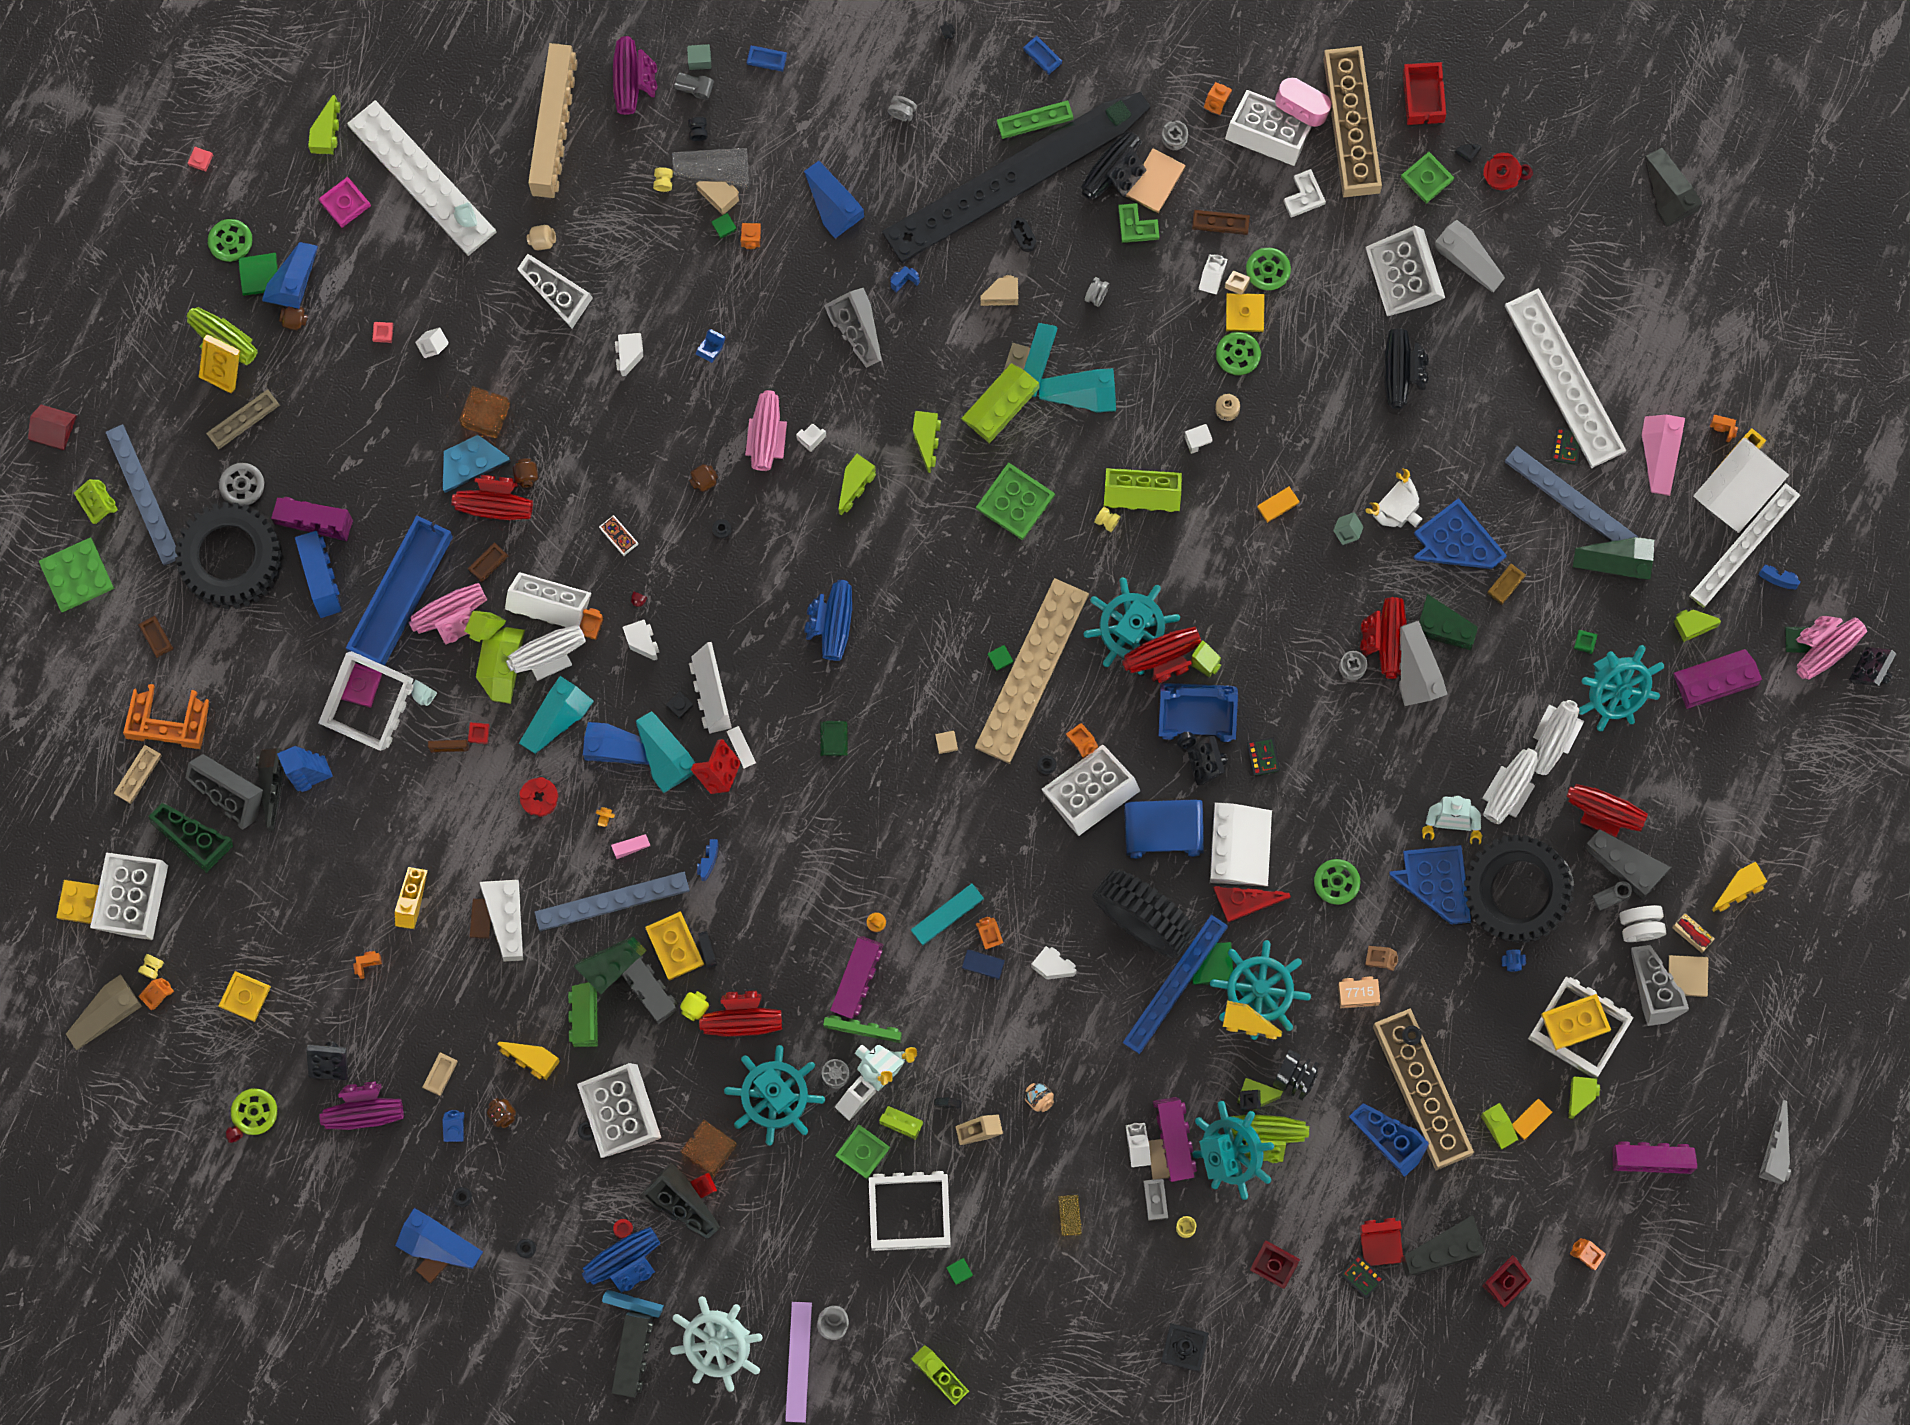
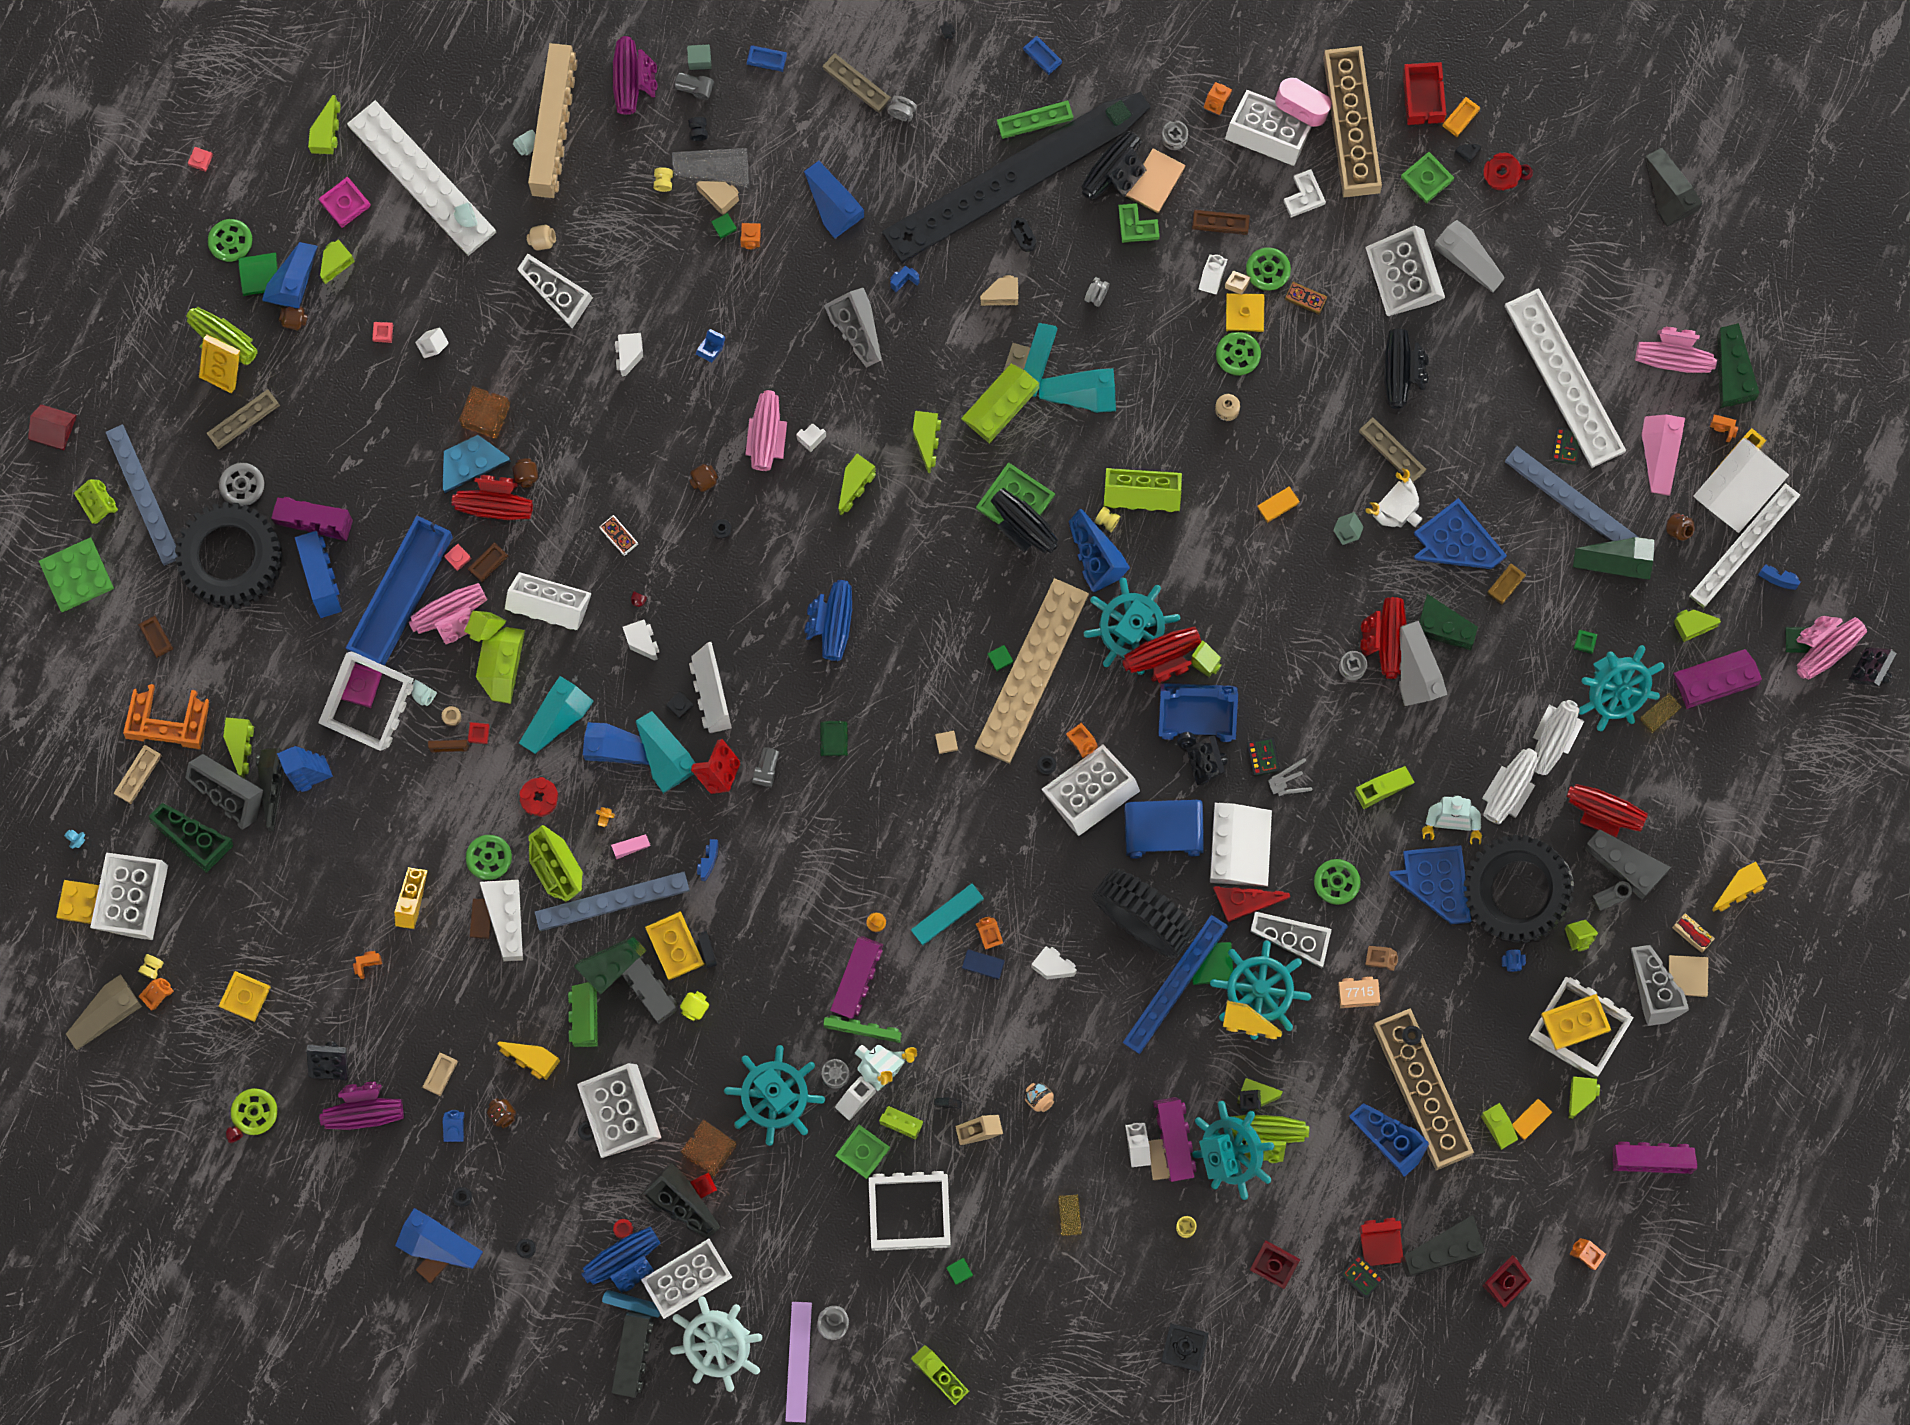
(76, 839): none -> medium azure plate
(237, 737): none -> lime slope
(335, 260): none -> lime slope
(451, 716): none -> tan tile
(457, 557): none -> coral plate
(503, 864): none -> bright green plate
(525, 142): none -> light aqua piece
(547, 653): white plate -> none
(554, 864): none -> lime wedge
(591, 623): orange bracket -> none
(686, 1278): none -> white slope
(741, 747): white sticker -> none
(741, 1017): red plate -> none
(765, 772): none -> dark grey piece
(856, 83): none -> dark tan plate
(1023, 523): none -> black plate
(1099, 556): none -> blue wedge
(1155, 1199): light grey plate -> none
(1197, 437): white panel -> none
(1278, 782): none -> light grey plant
(1296, 1075): black wheel -> none
(1299, 938): none -> white wedge
(1306, 298): none -> tile
(1383, 786): none -> lime slope
(1392, 449): none -> dark tan plate
(1461, 116): none -> light orange tile
(1580, 935): none -> lime slope
(1642, 923): white wheel -> none
(1660, 712): none -> clear yellow tile
(1676, 352): none -> bright pink plate
(1680, 526): none -> reddish brown head
(1735, 371): none -> dark green wedge
(1777, 1155): light grey wedge -> none

